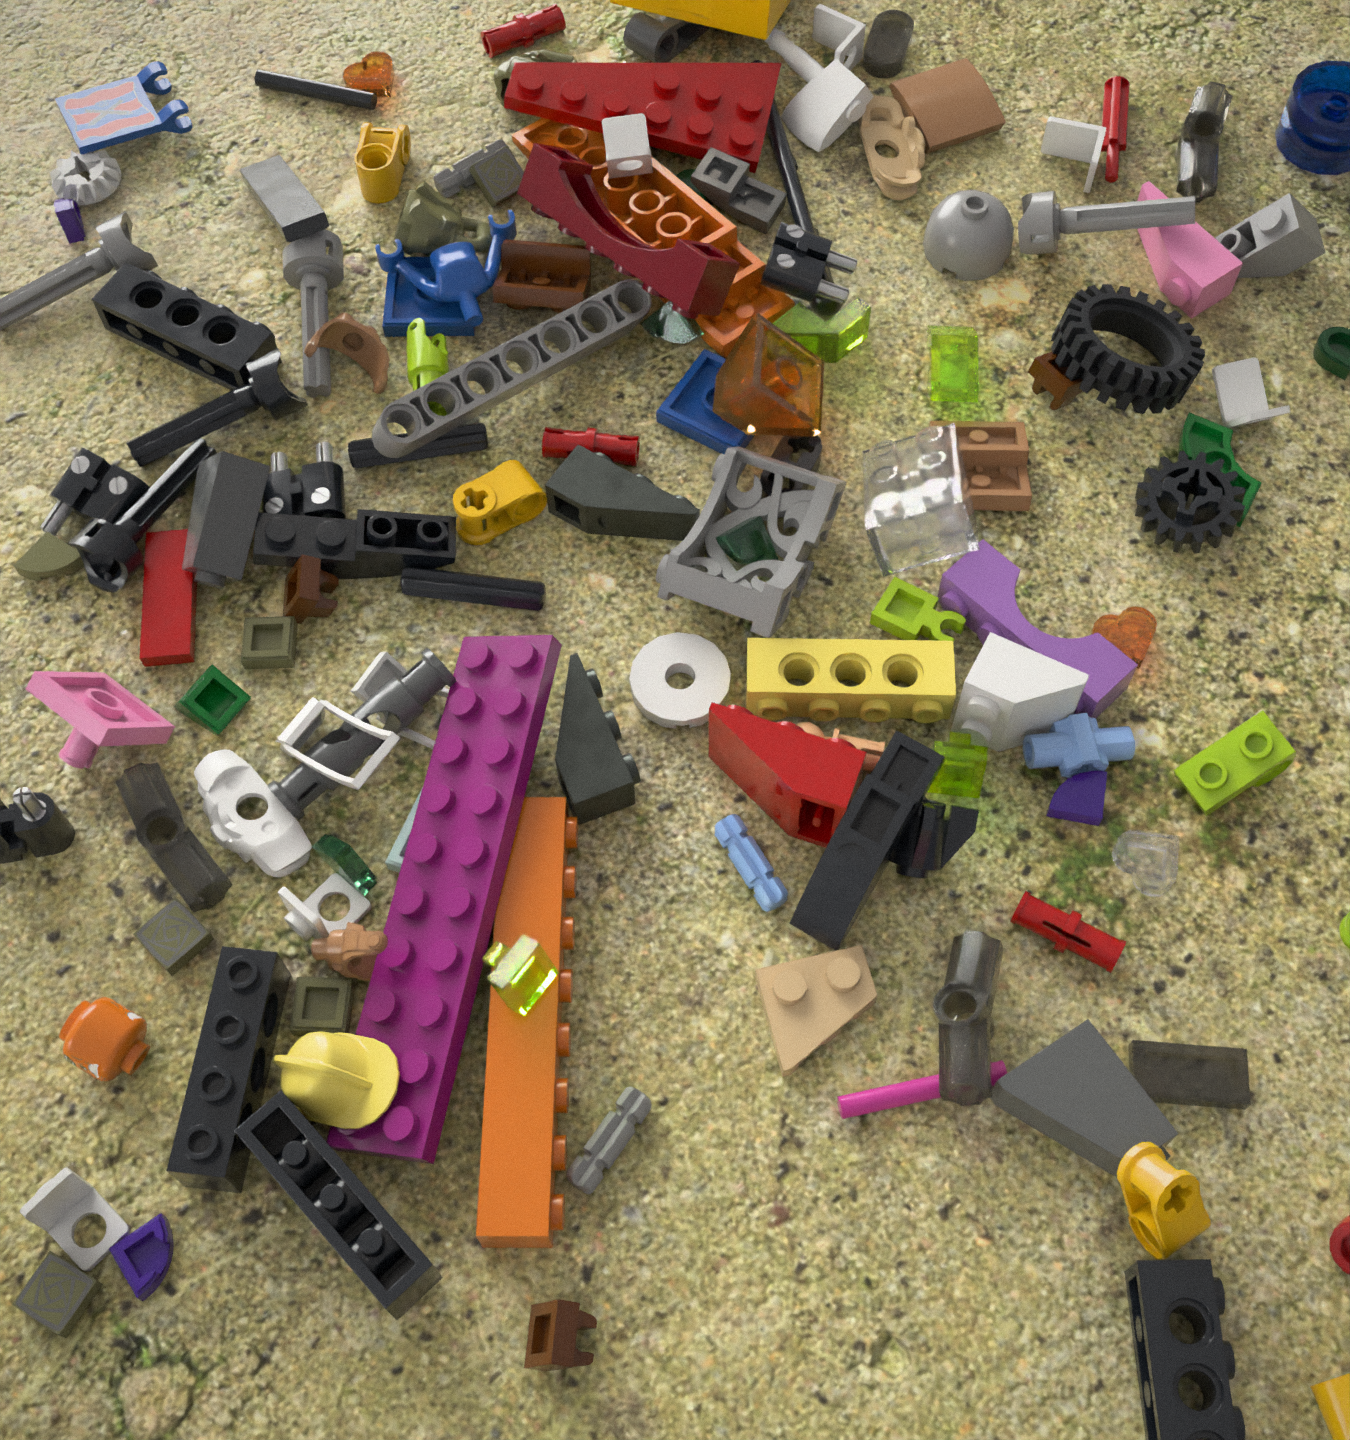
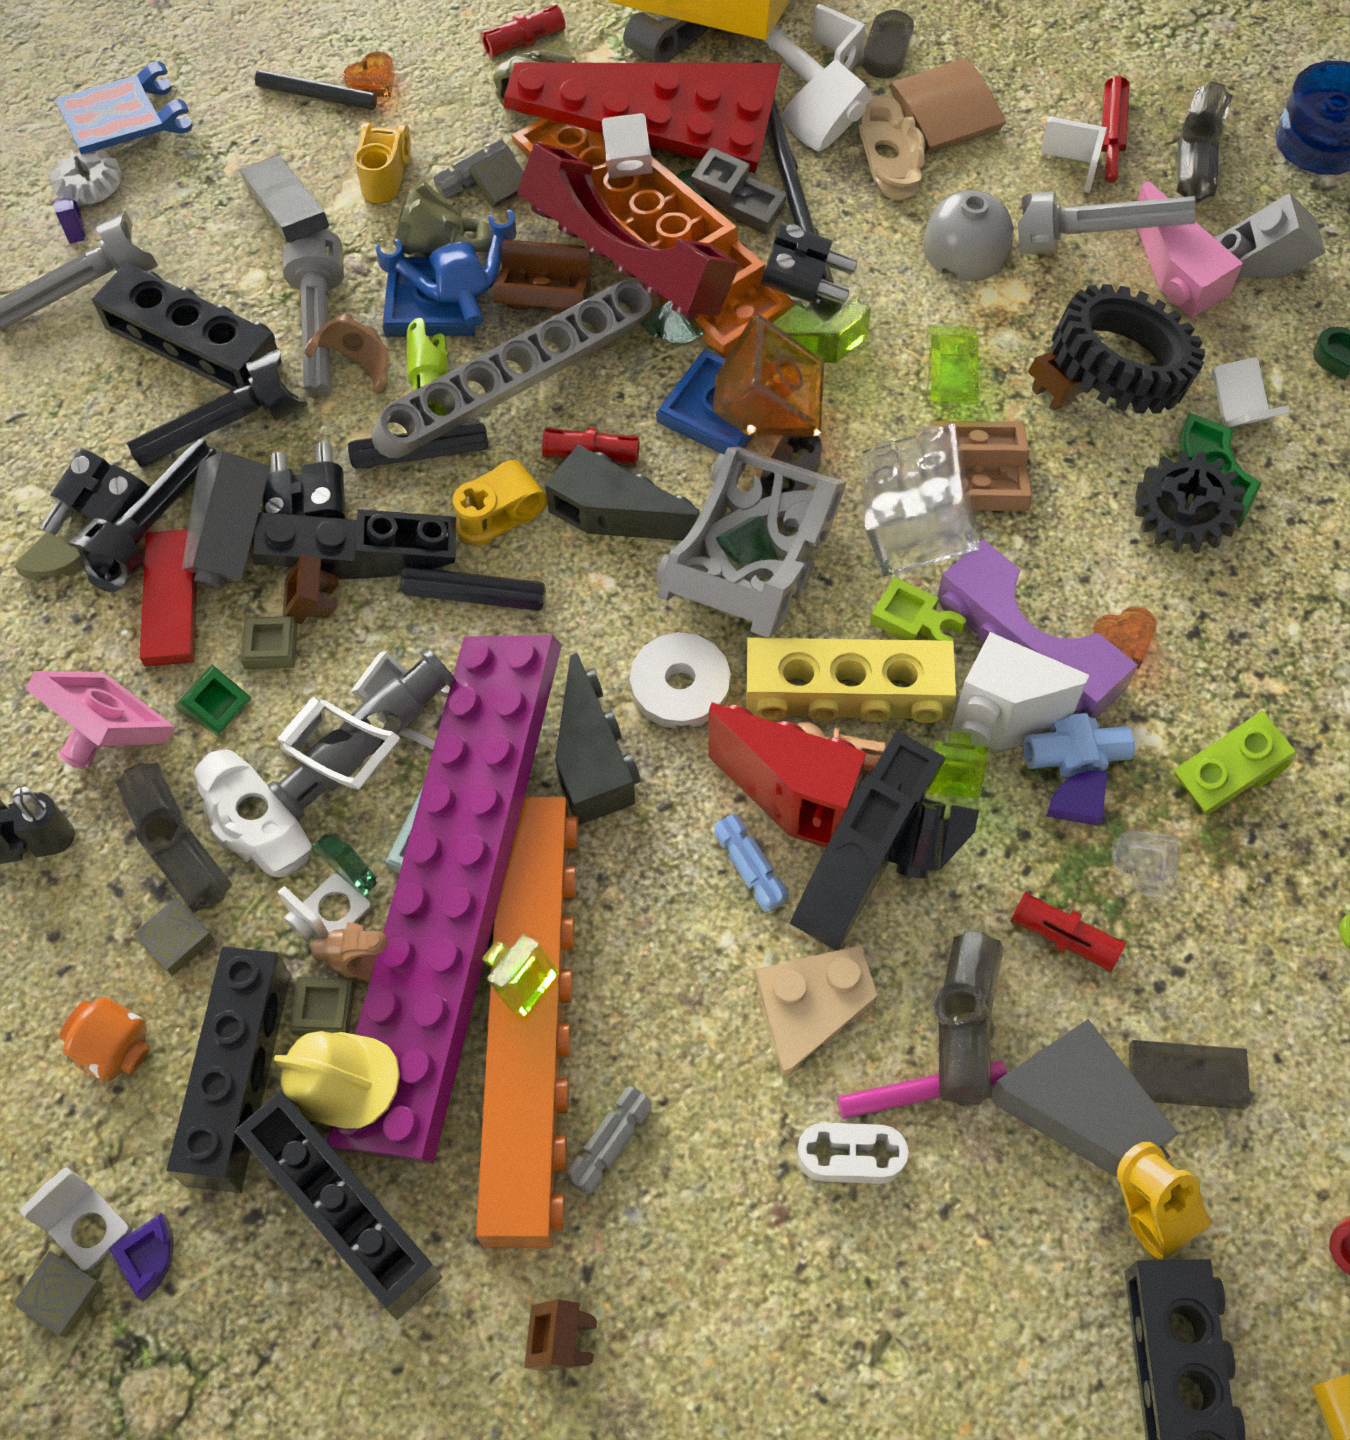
(851, 1167): none -> white beam

